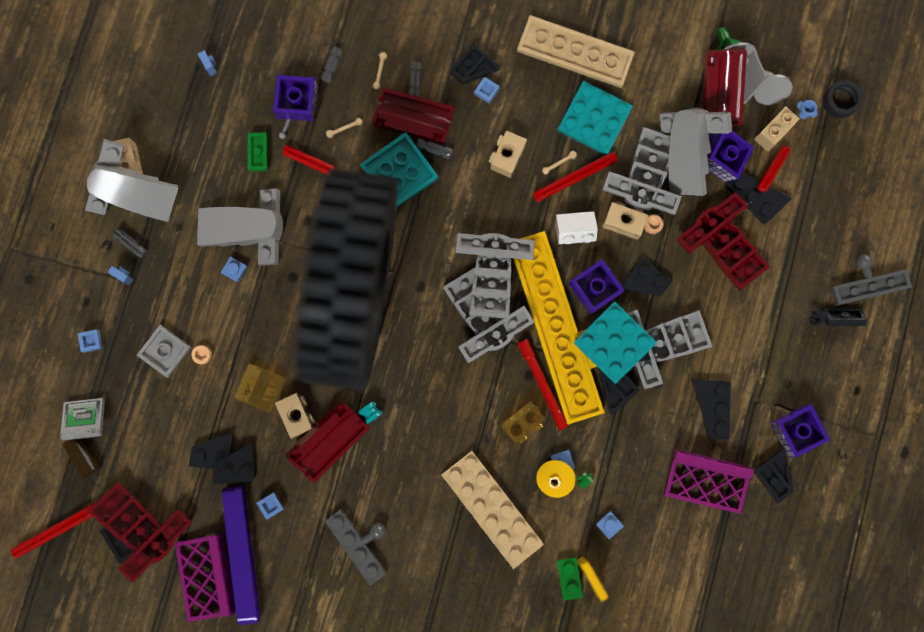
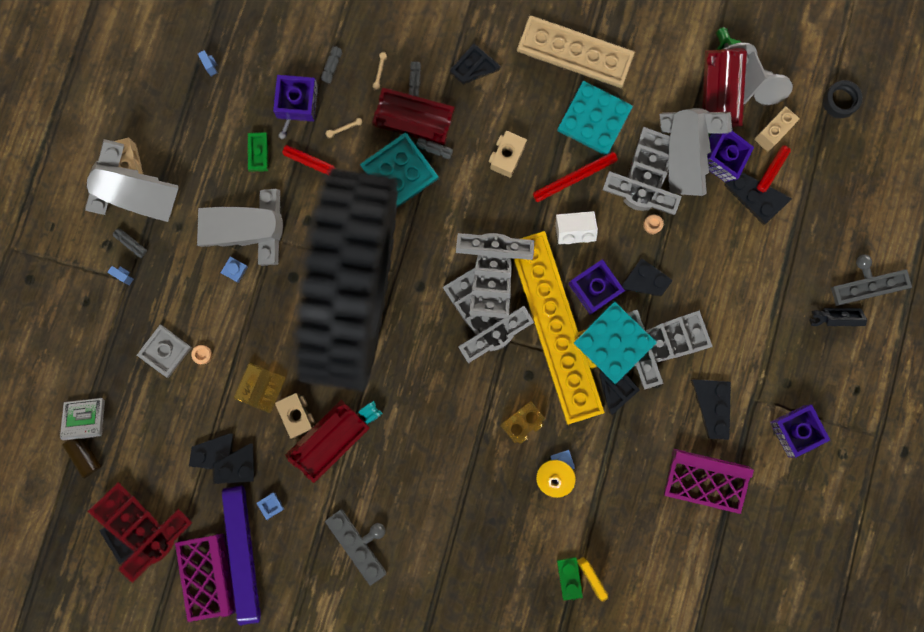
(51, 532): red axle -> none
(90, 341): medium blue plate -> none
(486, 90): medium blue plate -> none
(492, 509): tan plate -> none
(529, 356): red piece -> none
(572, 155): tan hinge -> none
(584, 480): green plate -> none
(609, 525): medium blue plate -> none
(614, 223): tan brick -> none
(726, 242): dark red slope -> none
(775, 476): black wing -> none
(811, 105): medium blue plate -> none

